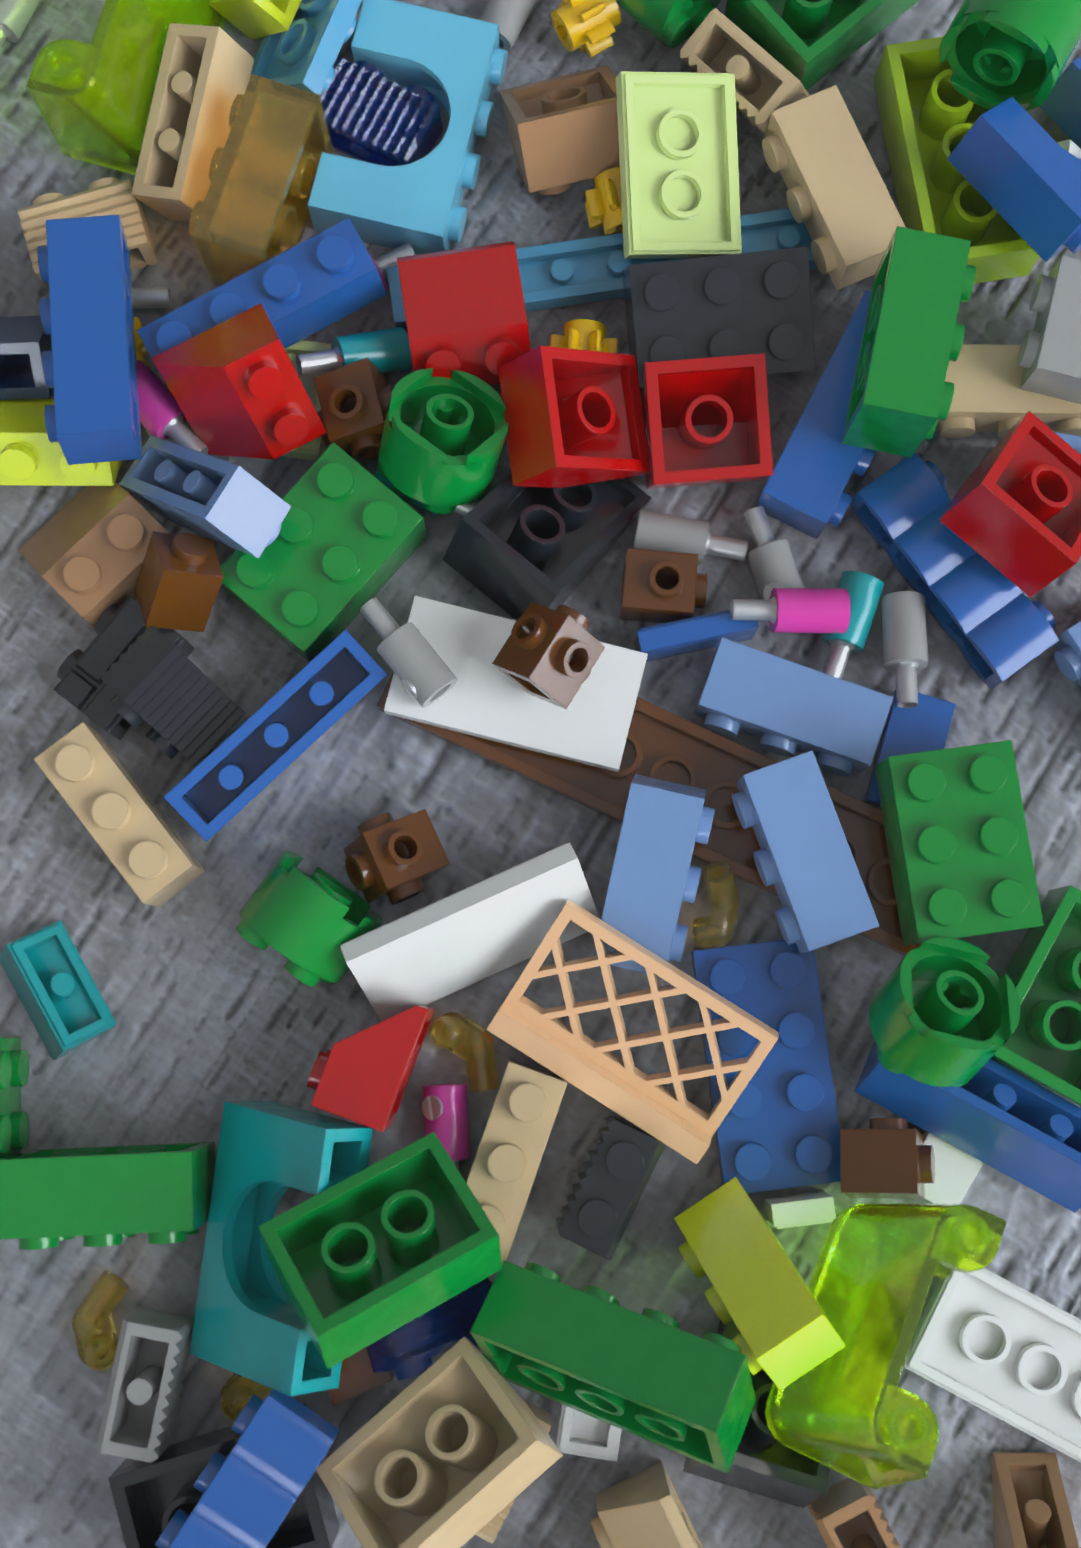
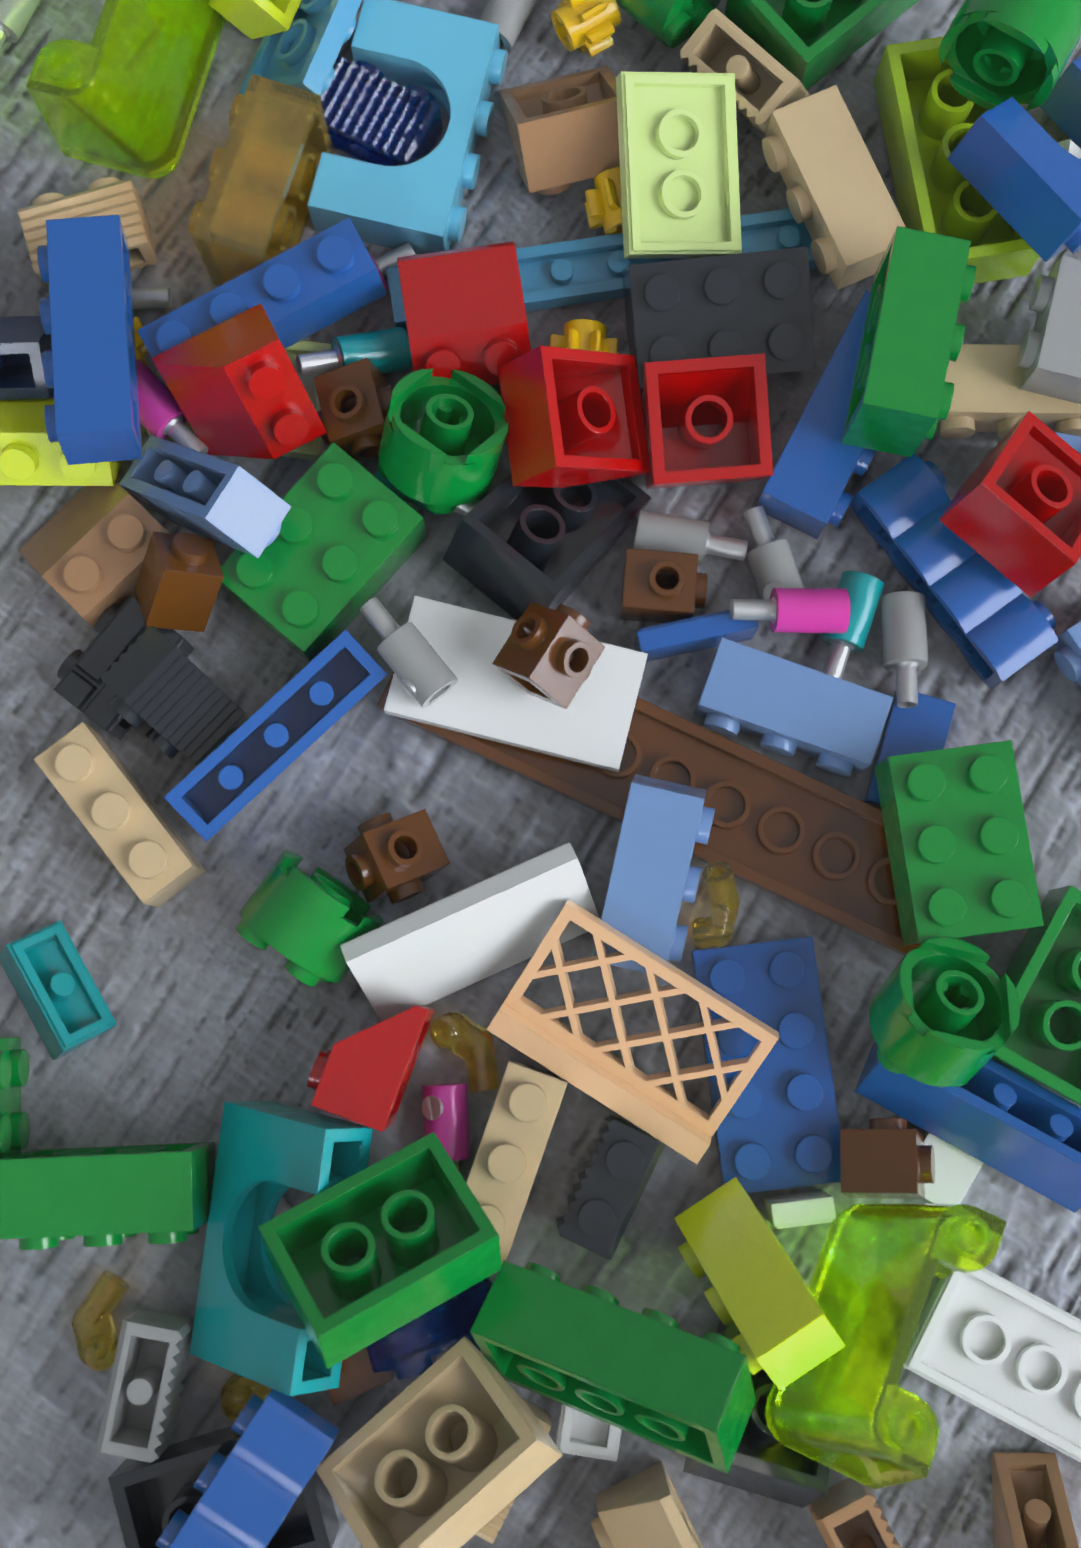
(189, 117): tan brick -> none
(804, 853): medium blue brick -> none

